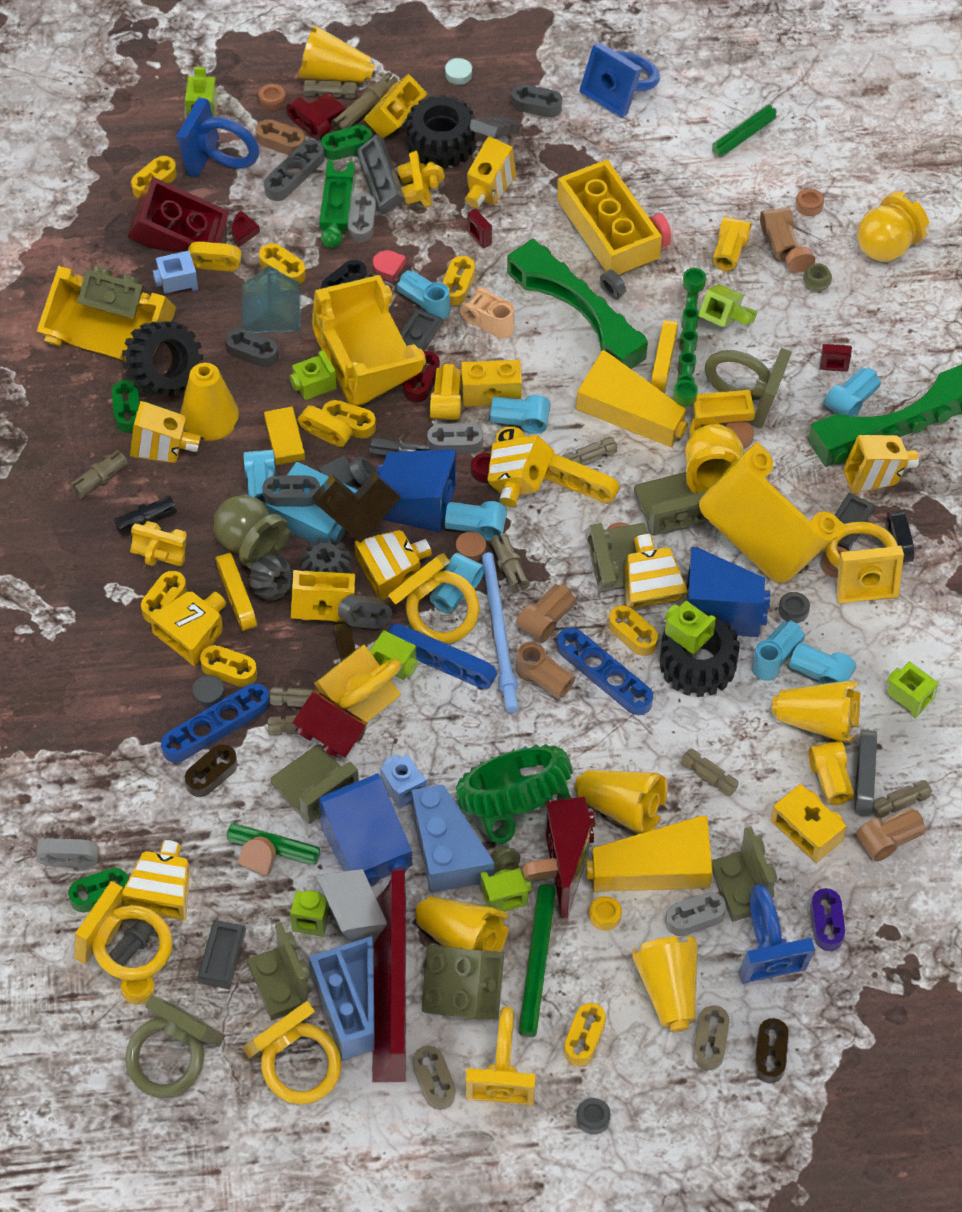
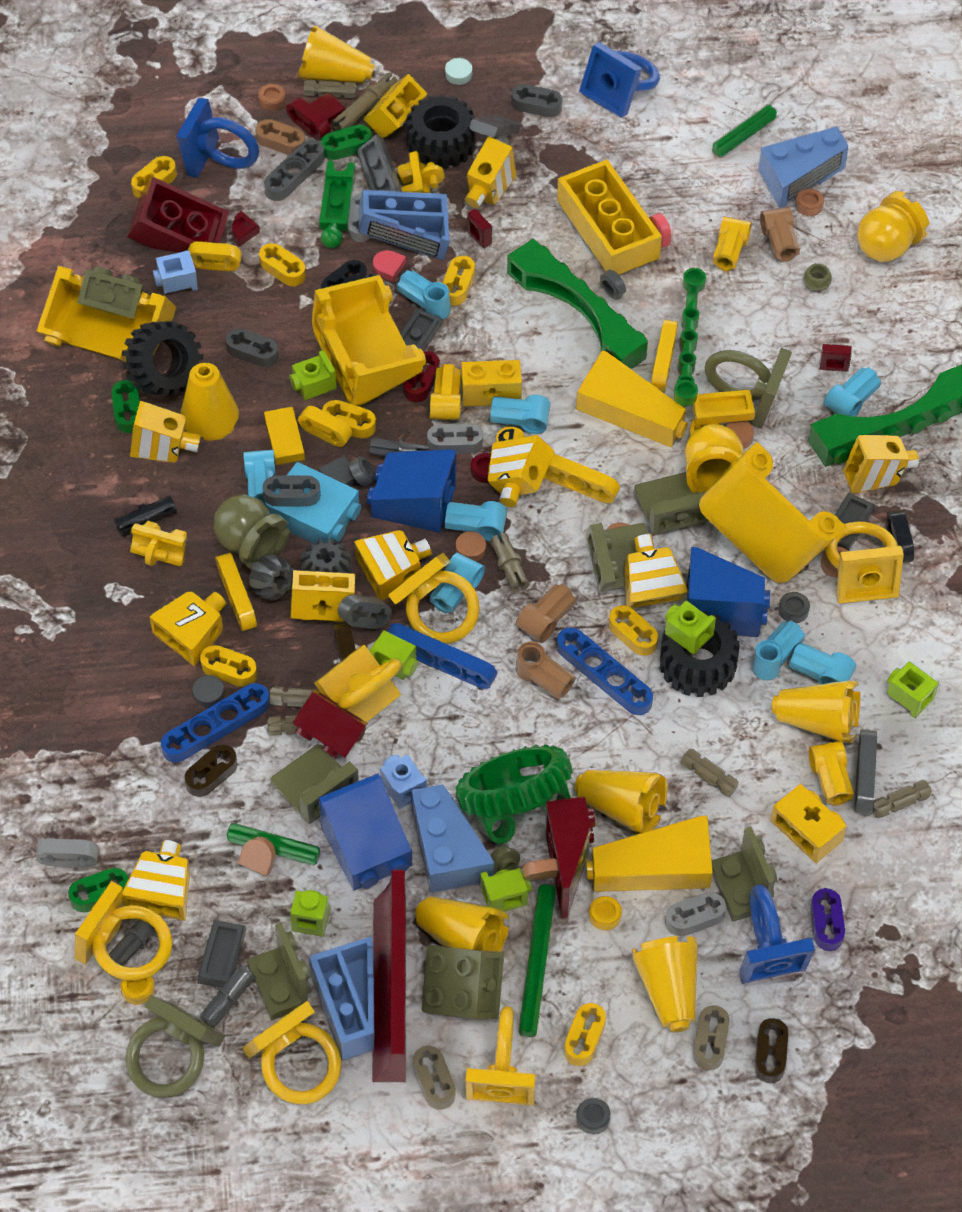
(98, 474): dark tan pin -> none
(161, 595): yellow beam -> none
(201, 87): lime brick -> none
(227, 996): none -> dark grey axle
(271, 302): clear light blue slope -> none
(353, 904): light grey slope -> none
(360, 510): dark brown brick -> none
(406, 220): none -> medium blue wedge
(490, 313): light nougat piece -> none
(507, 679): light blue bar -> none
(593, 451): dark tan axle -> none
(724, 307): lime brick -> none
(800, 259): nougat tile -> none
(802, 163): none -> medium blue wedge
(884, 836): medium nougat piece -> none

